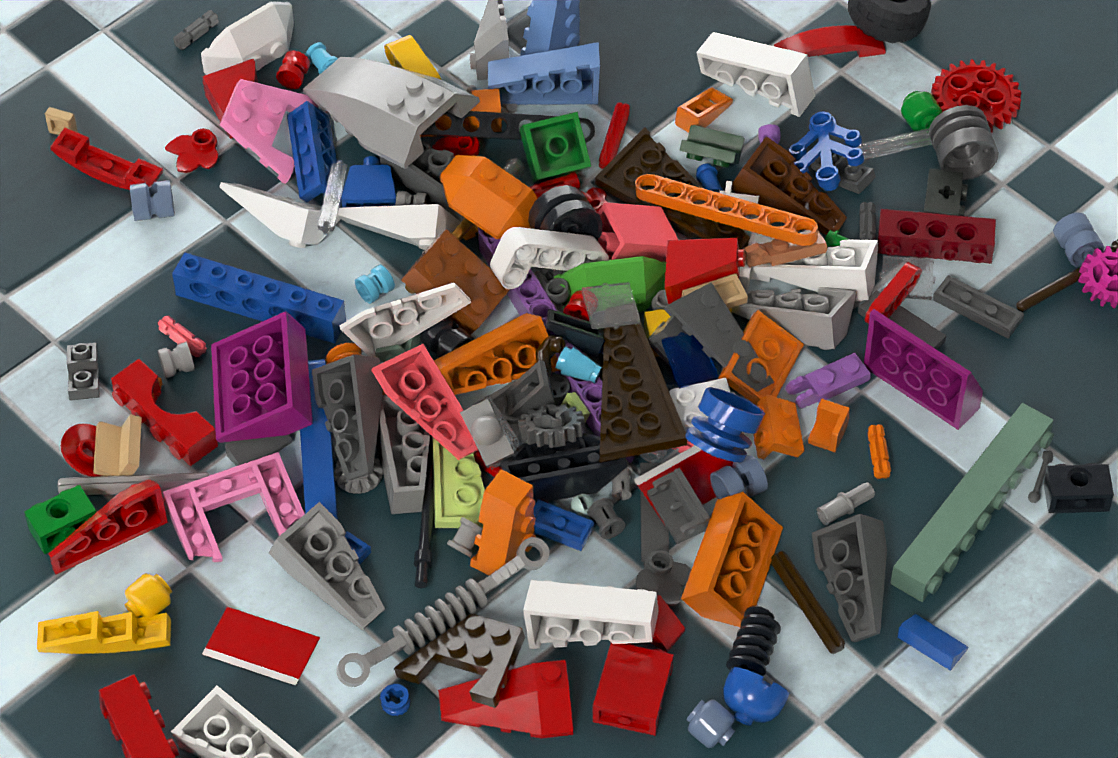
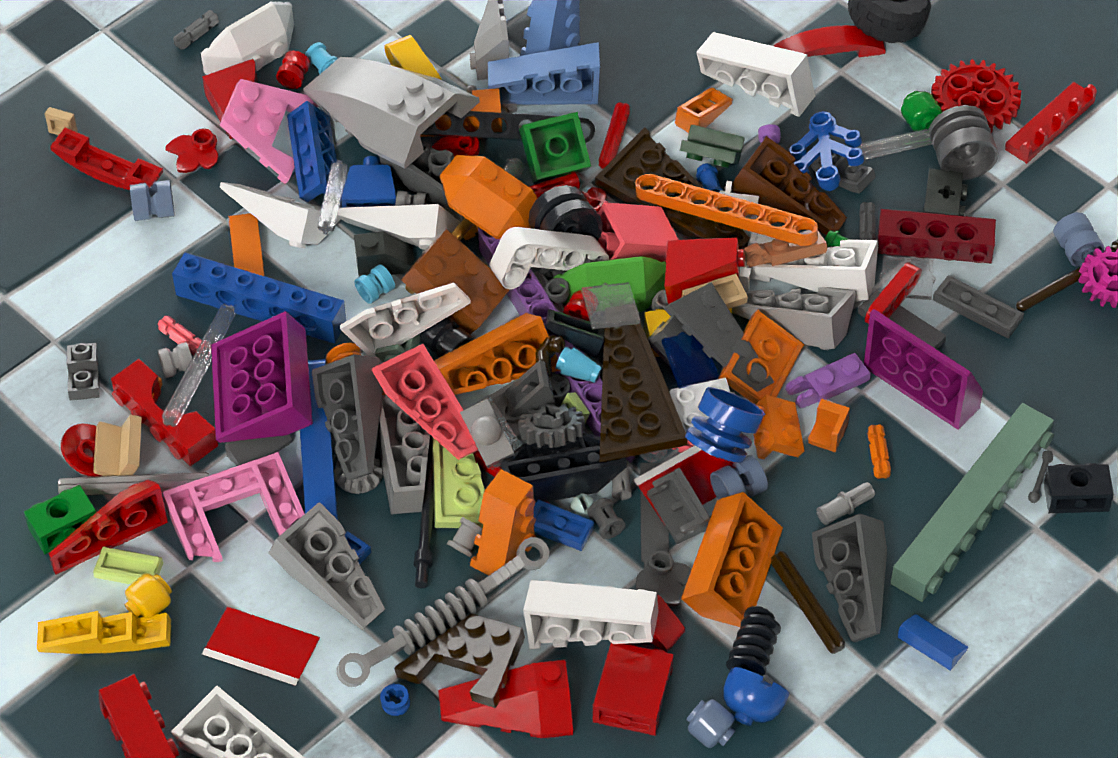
(125, 565): none -> yellowish green tile
(197, 366): none -> clear axle
(246, 243): none -> orange tile
(382, 249): none -> pearl dark grey slope
(1051, 121): none -> red hinge

